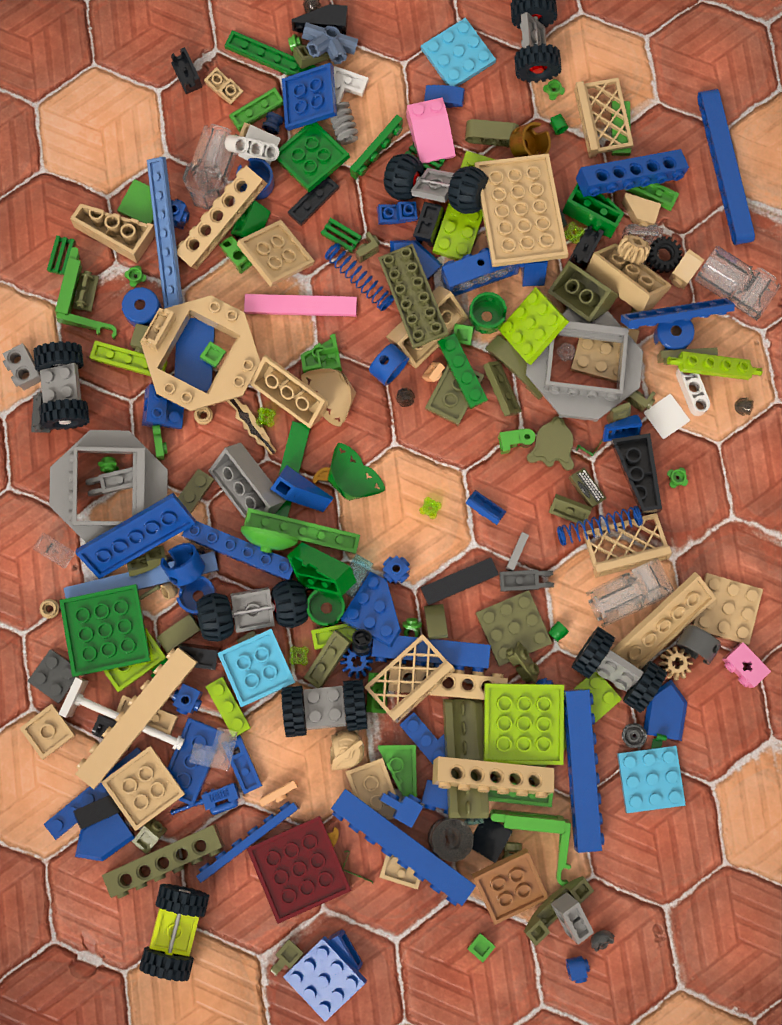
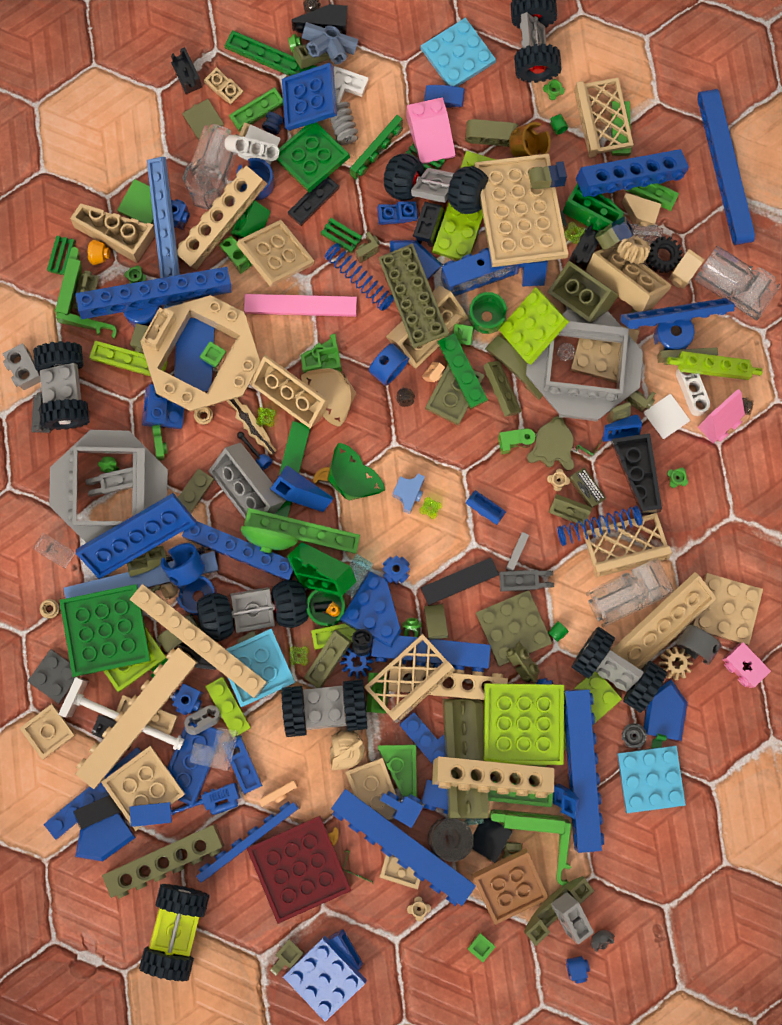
(97, 252): none -> light orange cone
(149, 835): olive bracket -> none
(150, 814): none -> blue tile
(153, 293): none -> blue brick
(199, 641): none -> tan brick
(201, 115): none -> olive piece
(202, 720): none -> light grey beam
(262, 460): none -> hinge
(327, 606): none -> arm
(409, 491): none -> medium blue brick
(425, 908): none -> tan plate
(548, 176): none -> leg
(564, 480): none -> tan plate
(566, 800): none -> blue slope
(614, 233): none -> leg
(723, 418): none -> bright pink slope

